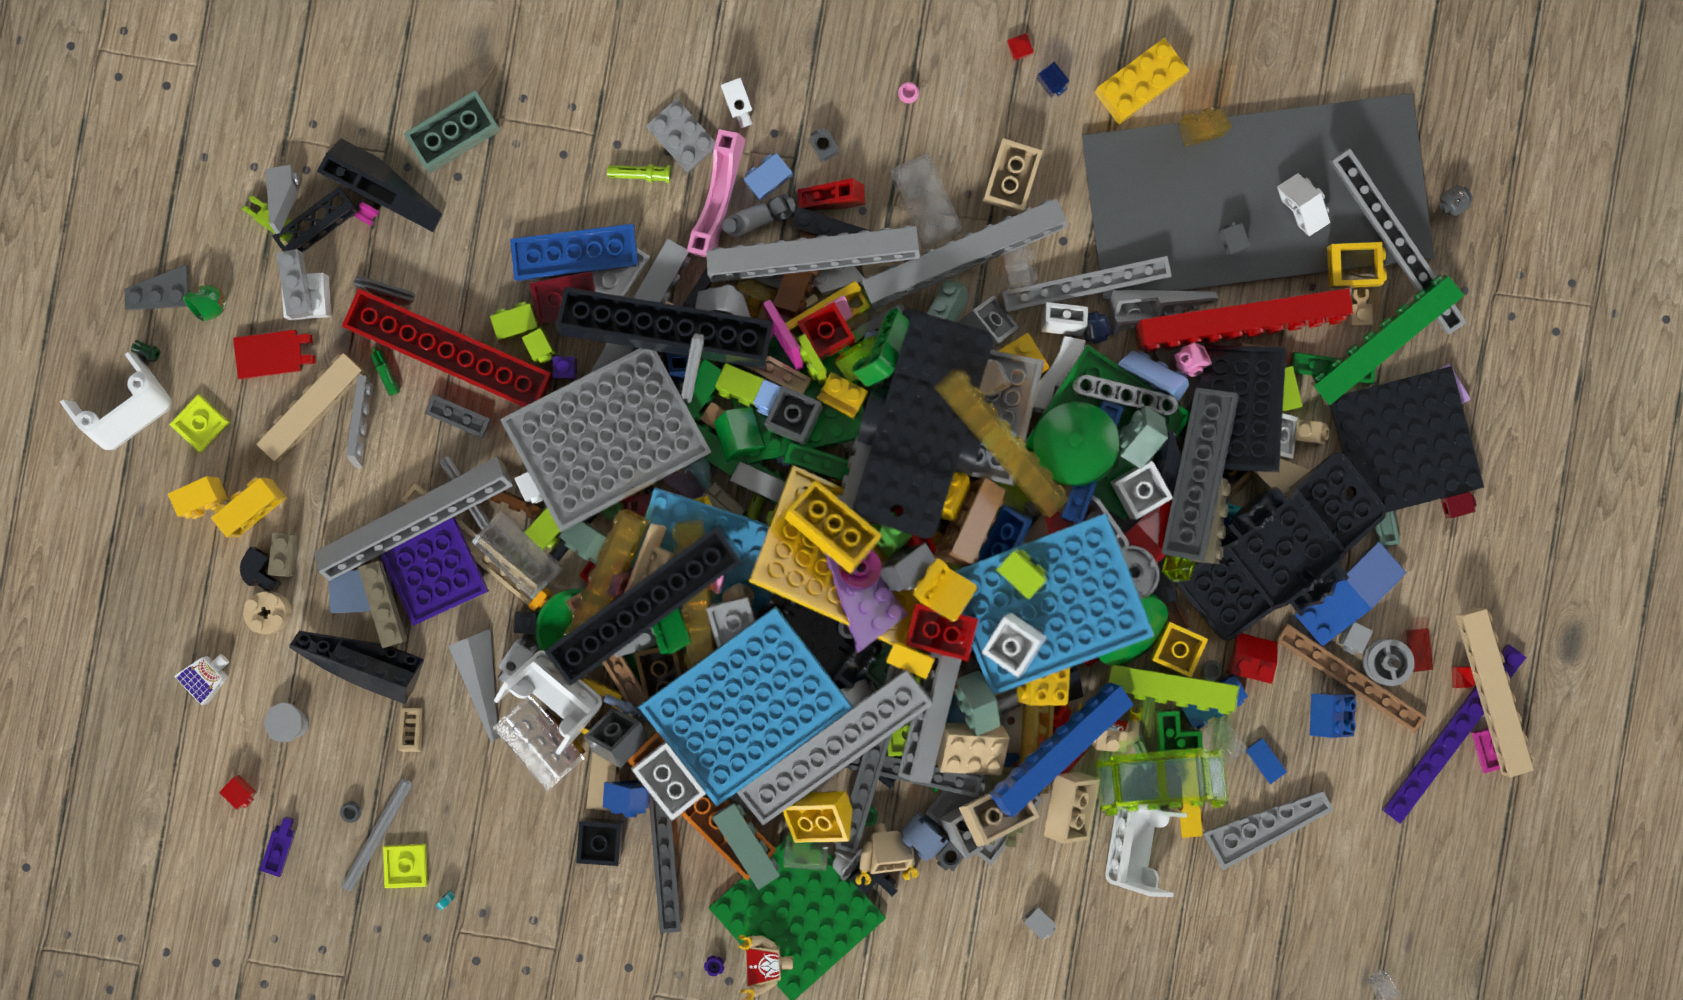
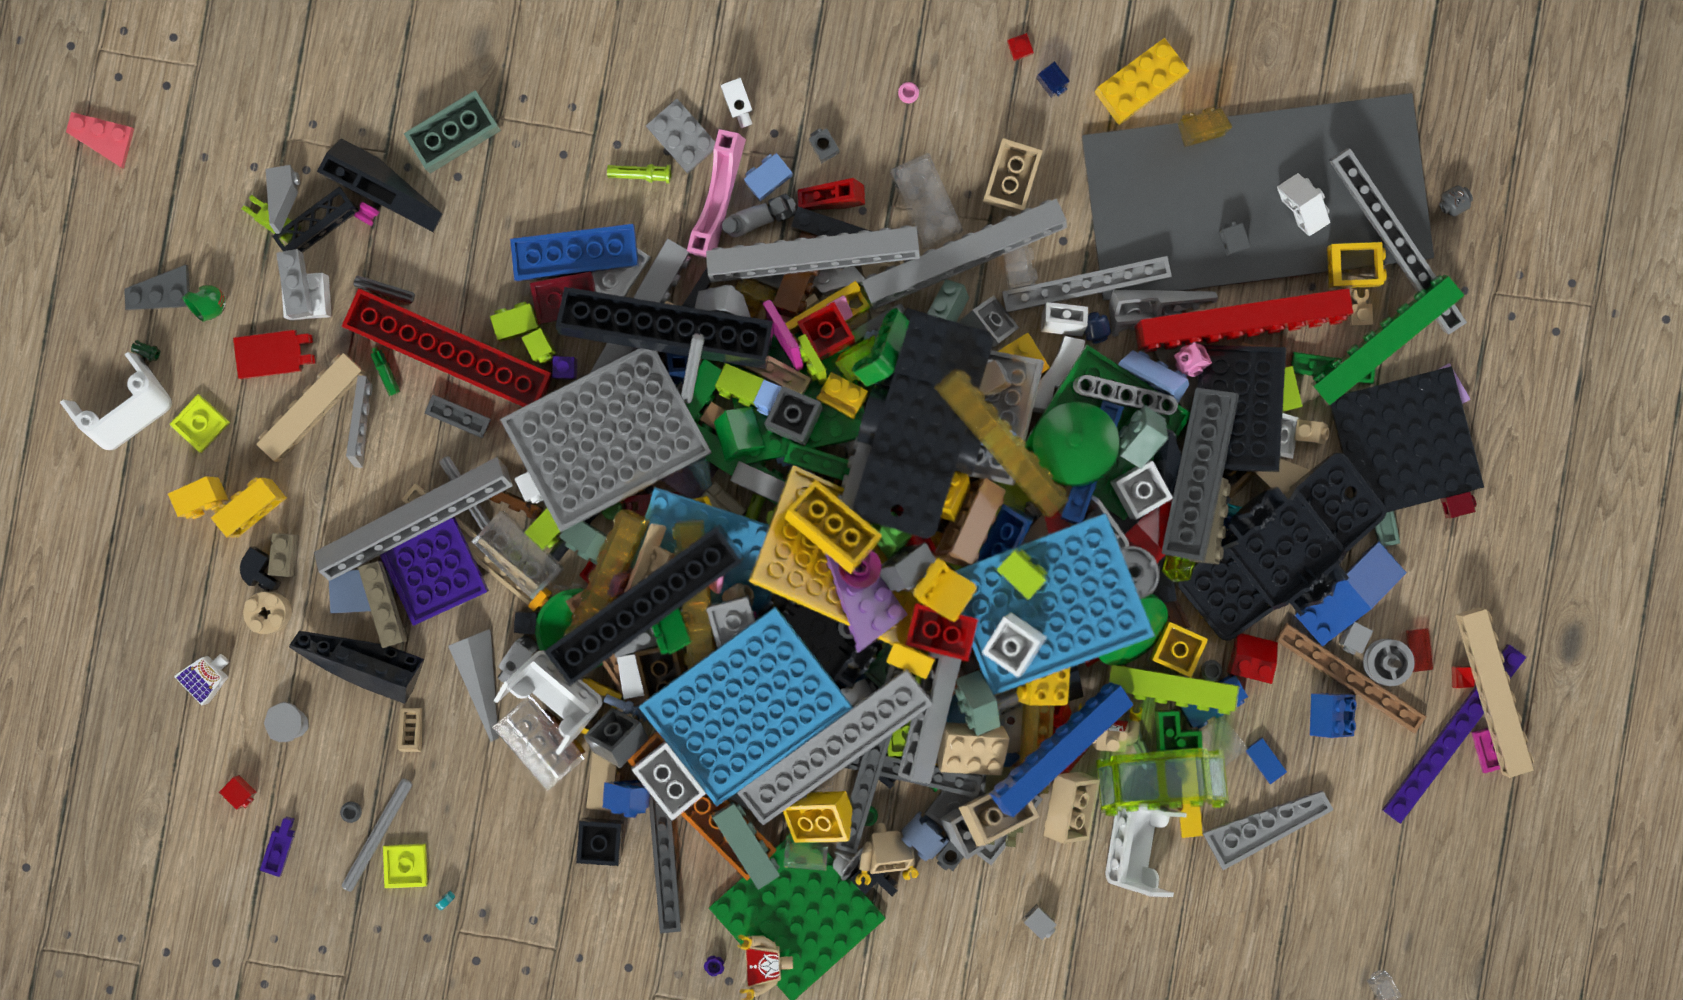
(104, 137): none -> coral wing
(629, 676): none -> white tile

